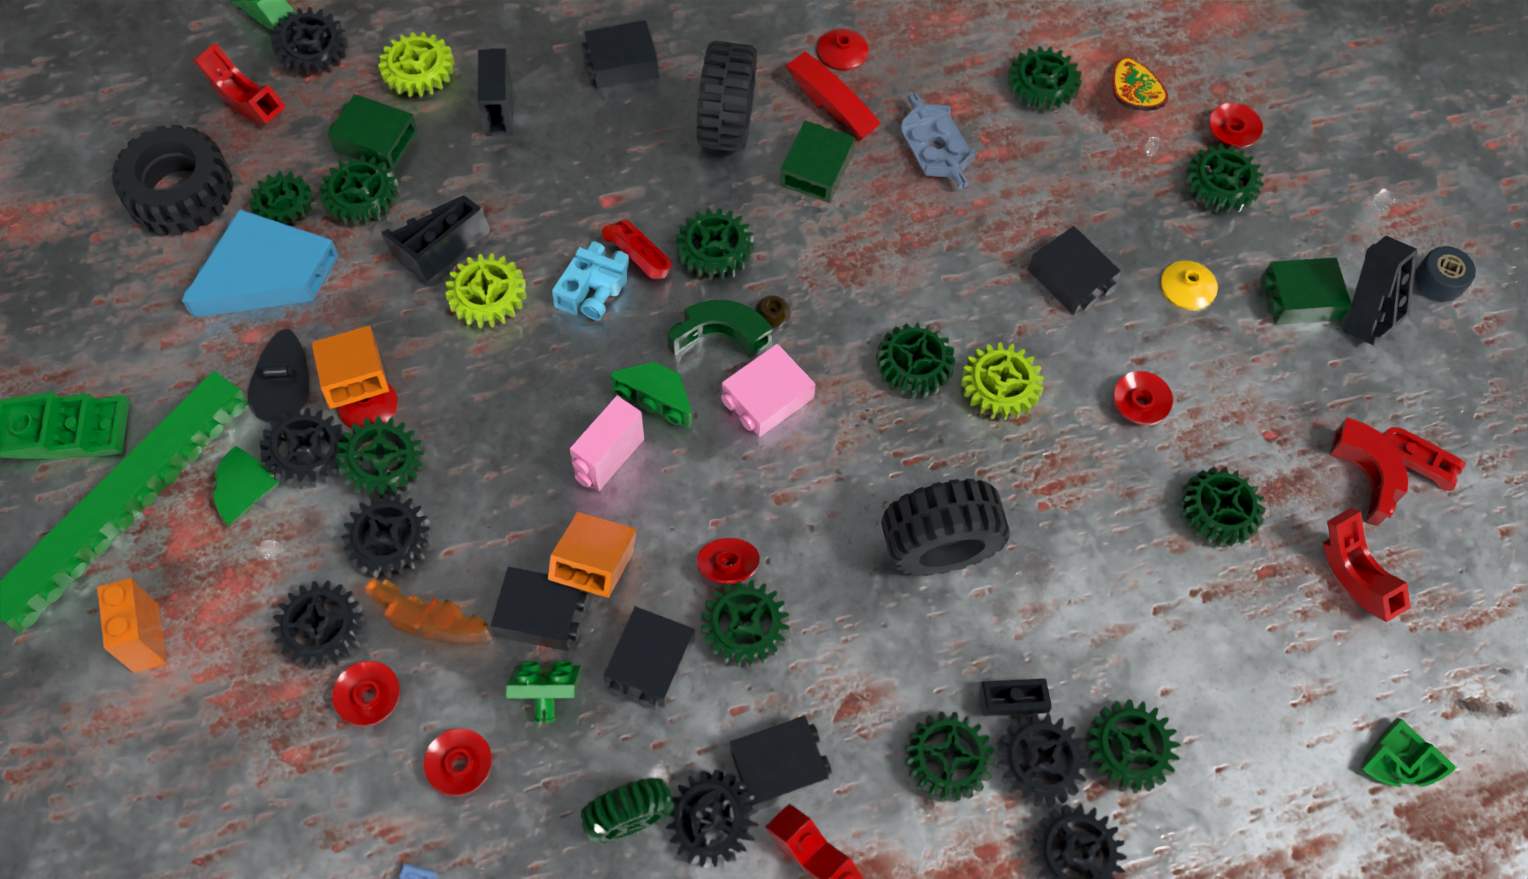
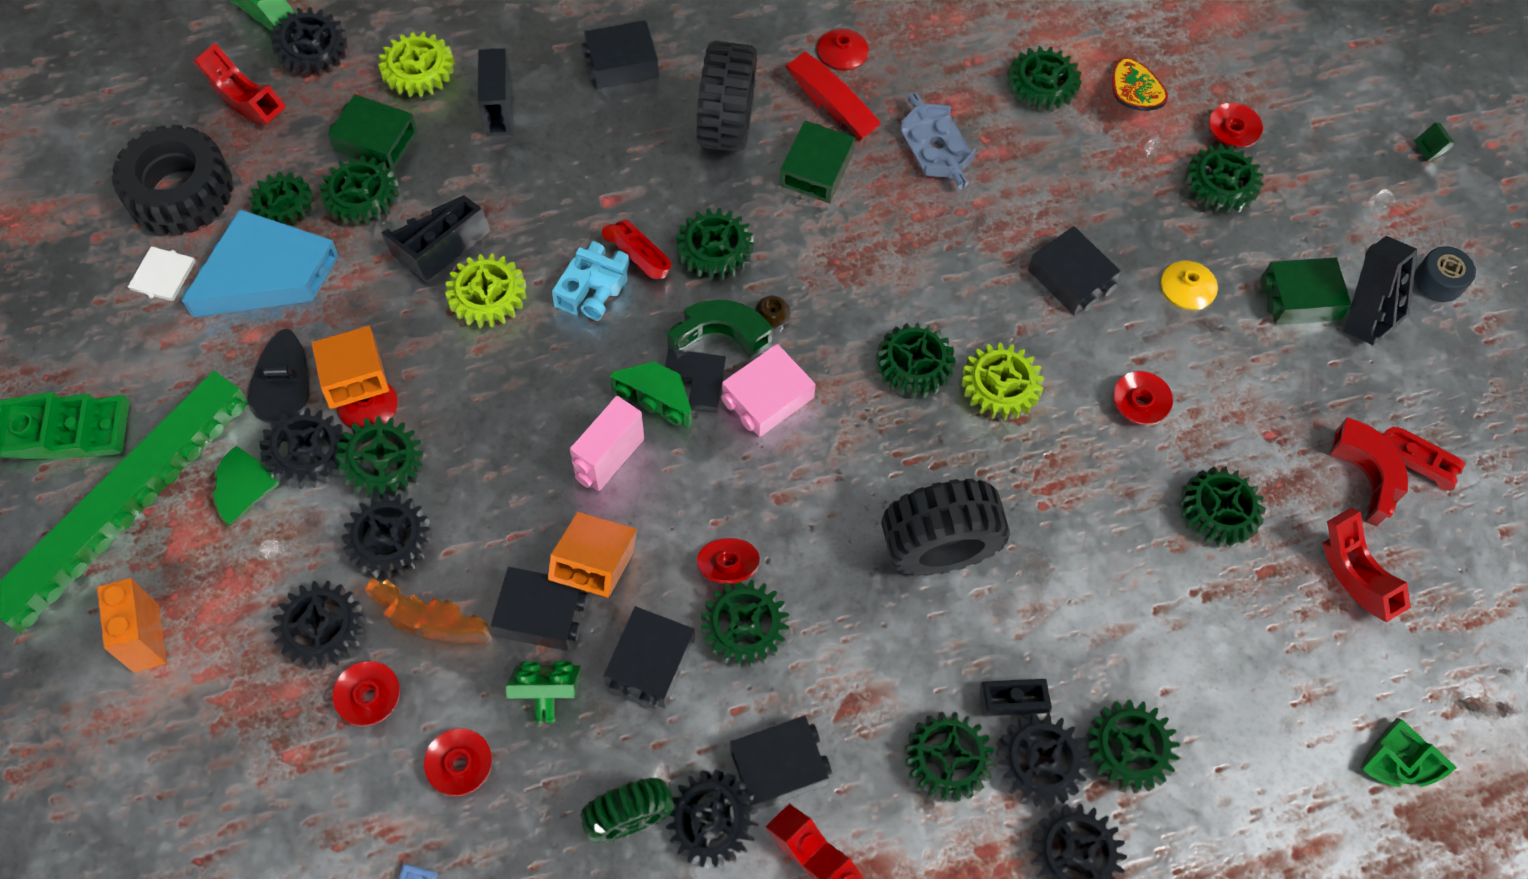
(161, 273): none -> white piece
(704, 373): none -> black tile
(1434, 142): none -> dark green tile

